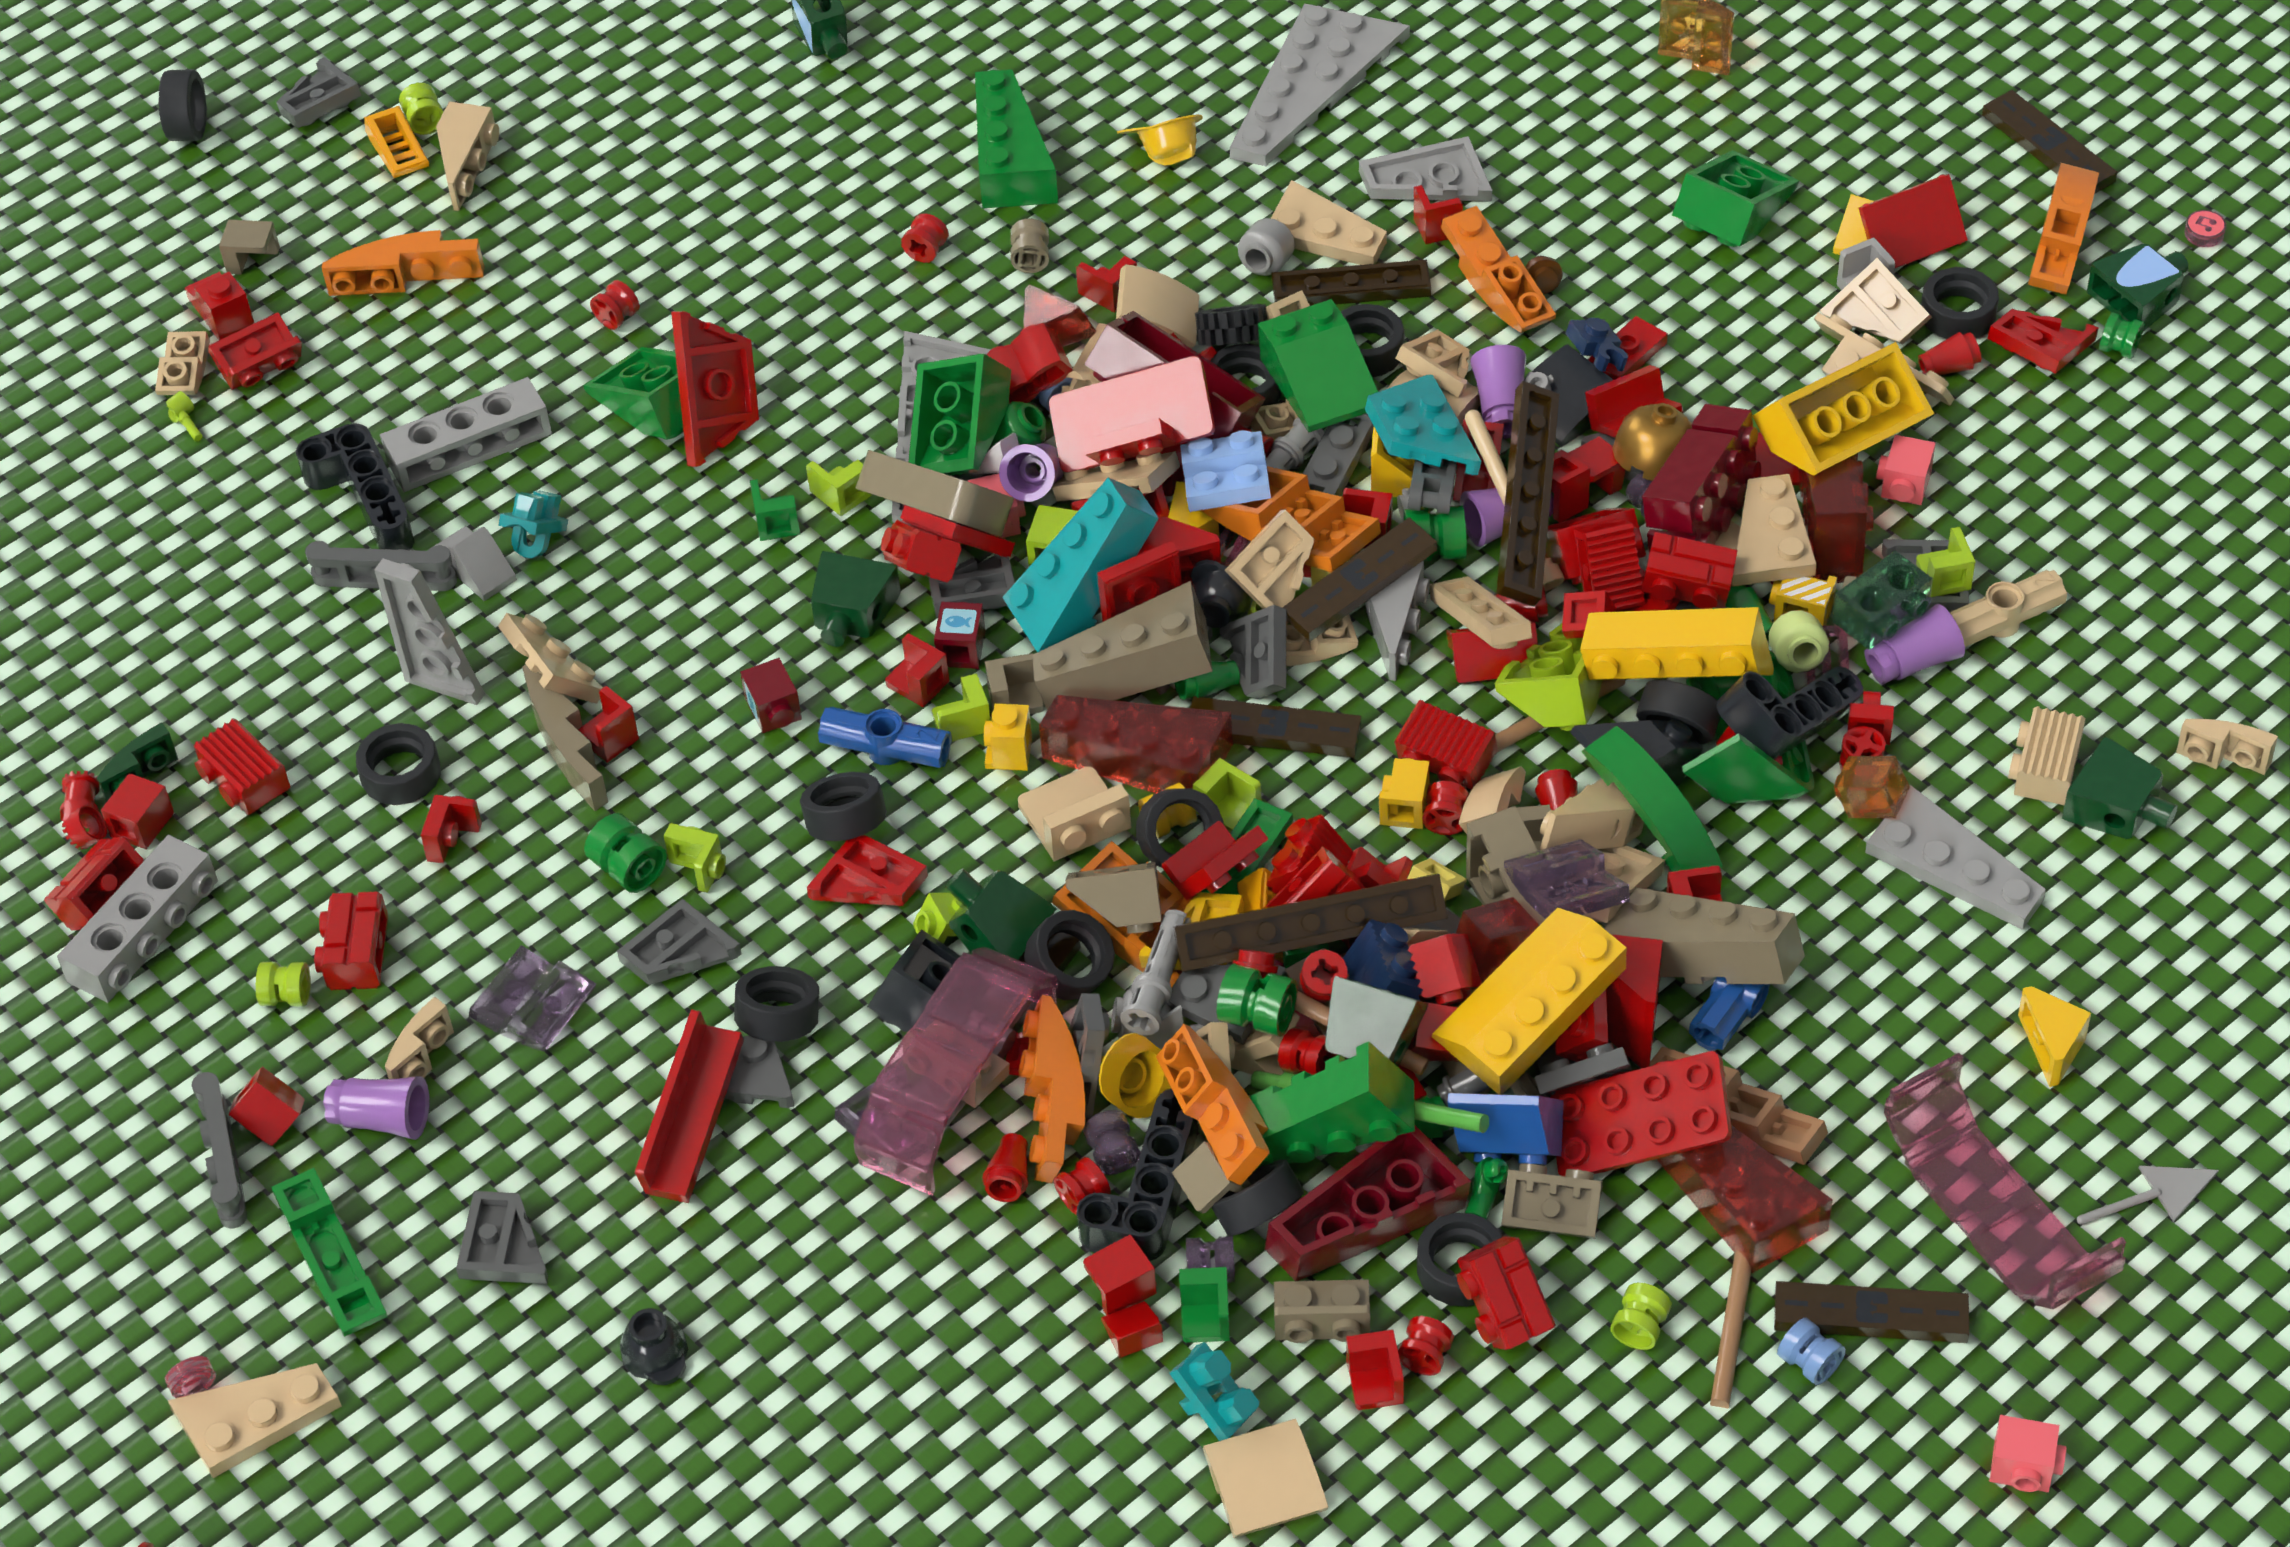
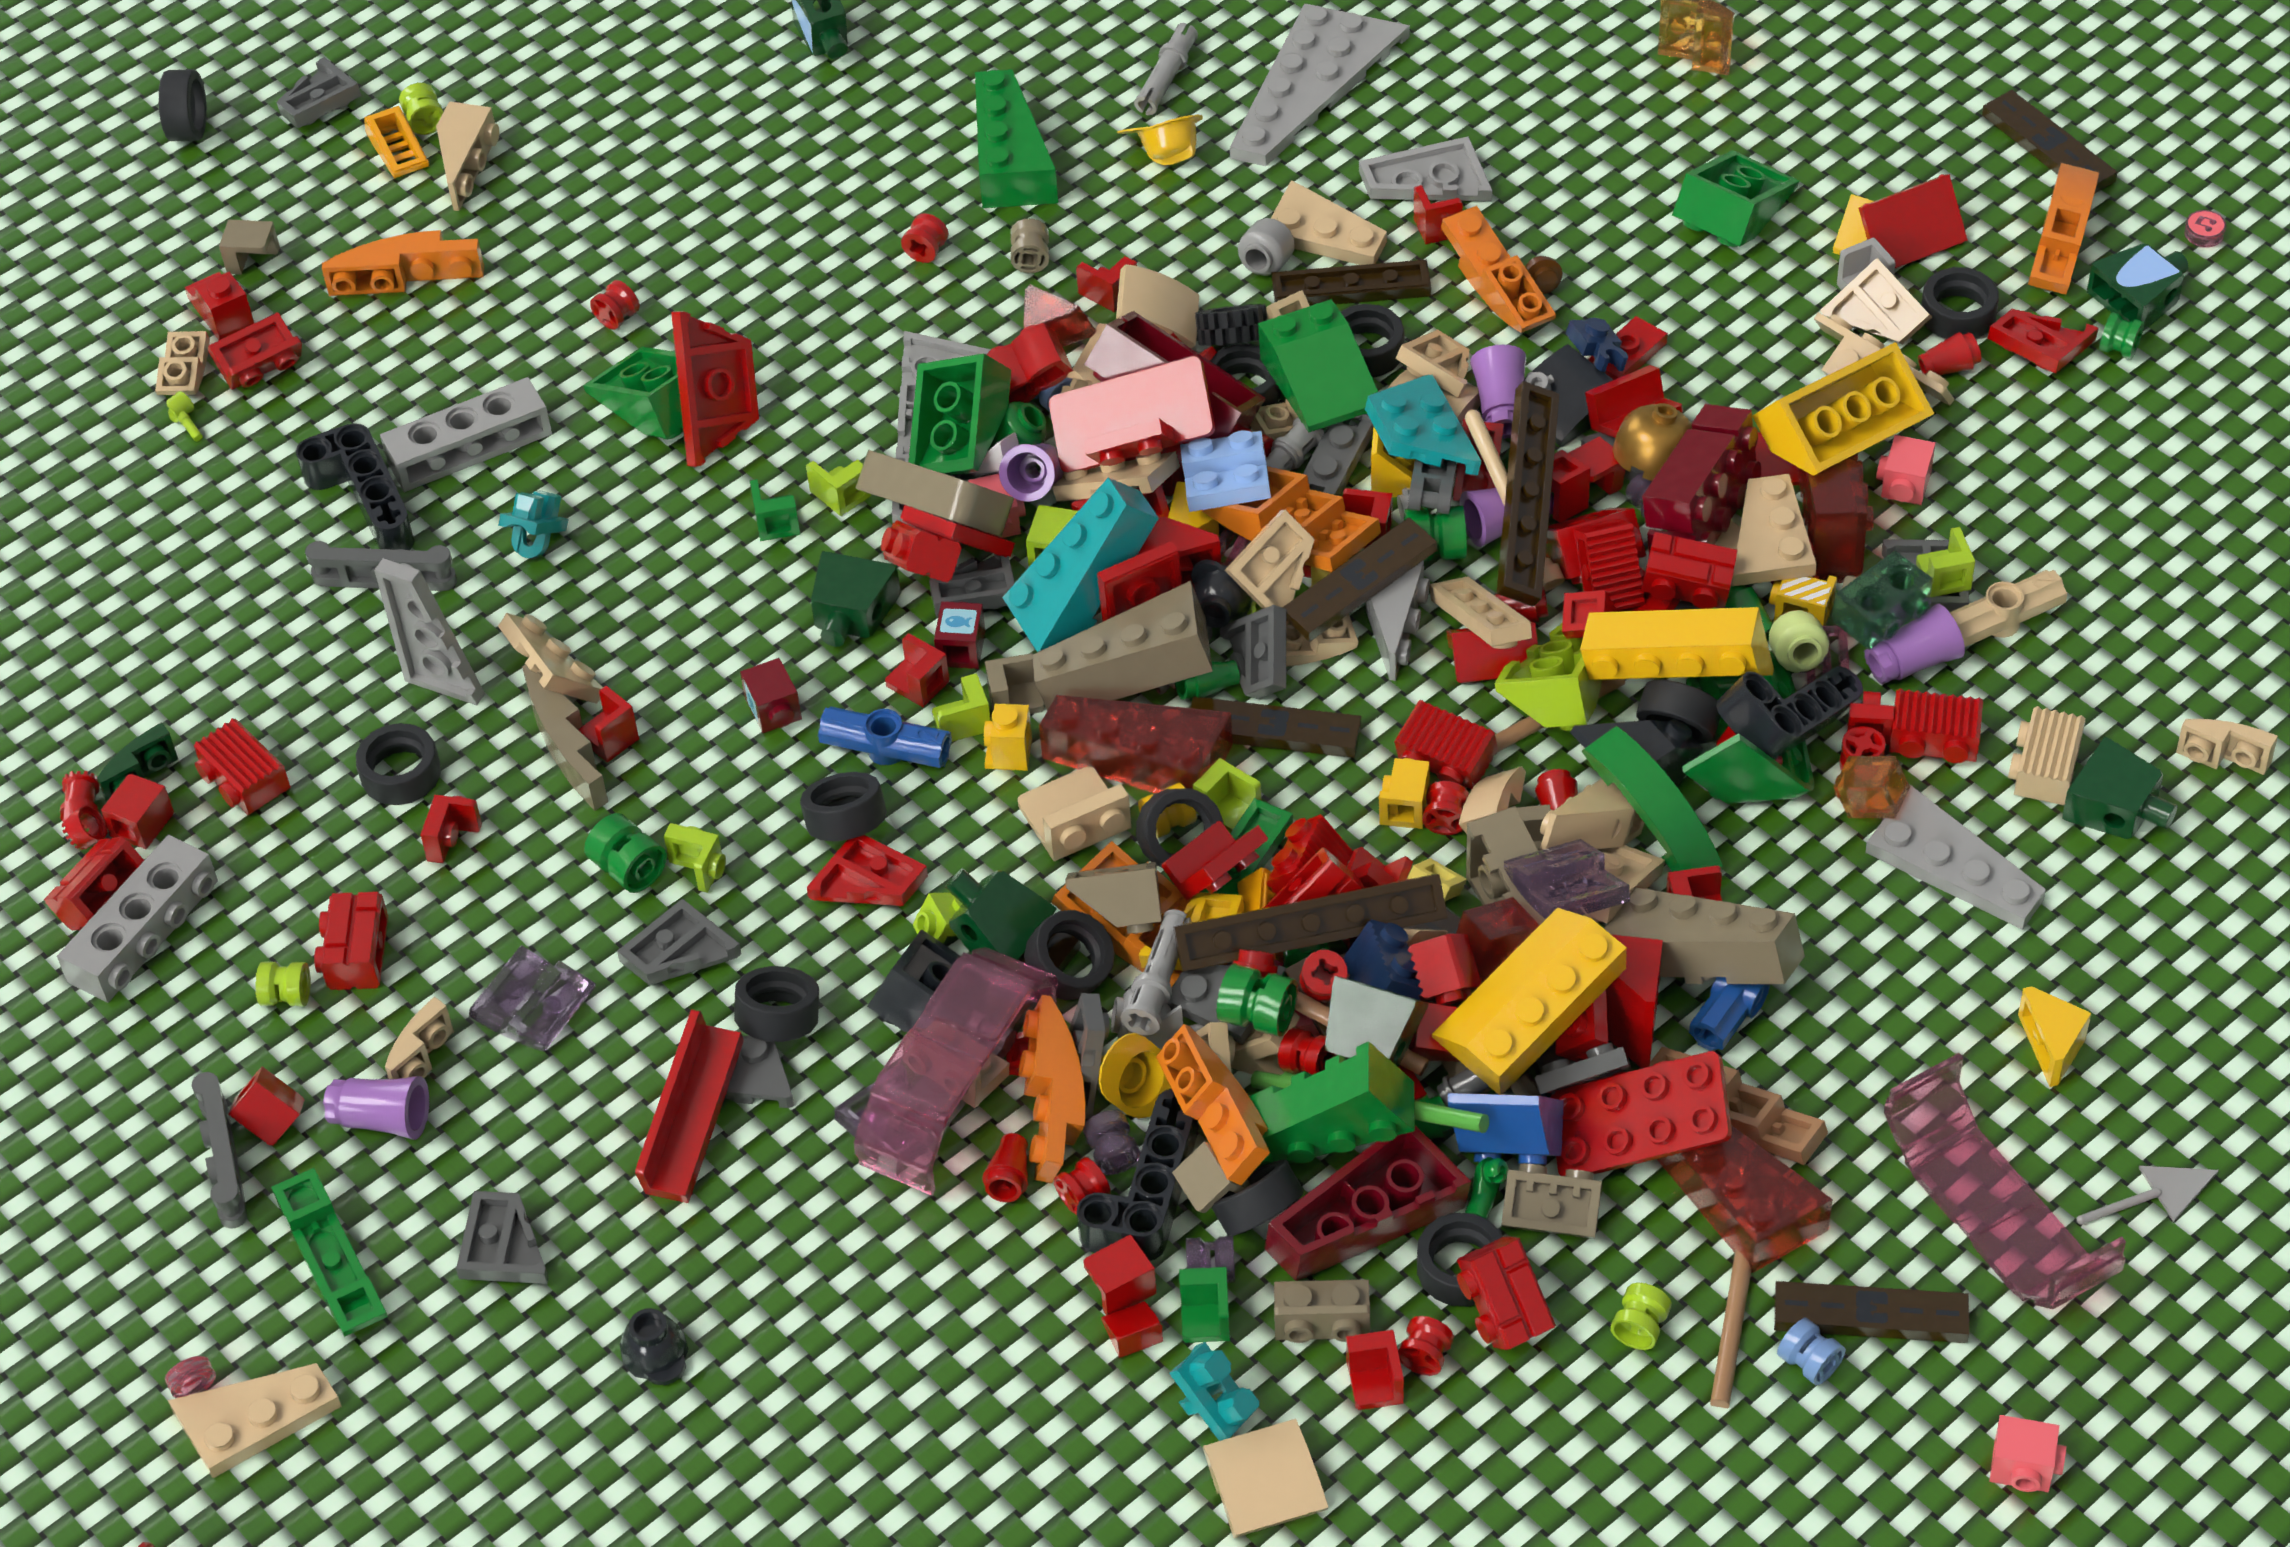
(479, 561): light grey slope -> none
(1172, 58): none -> light grey pin
(1936, 726): none -> red brick

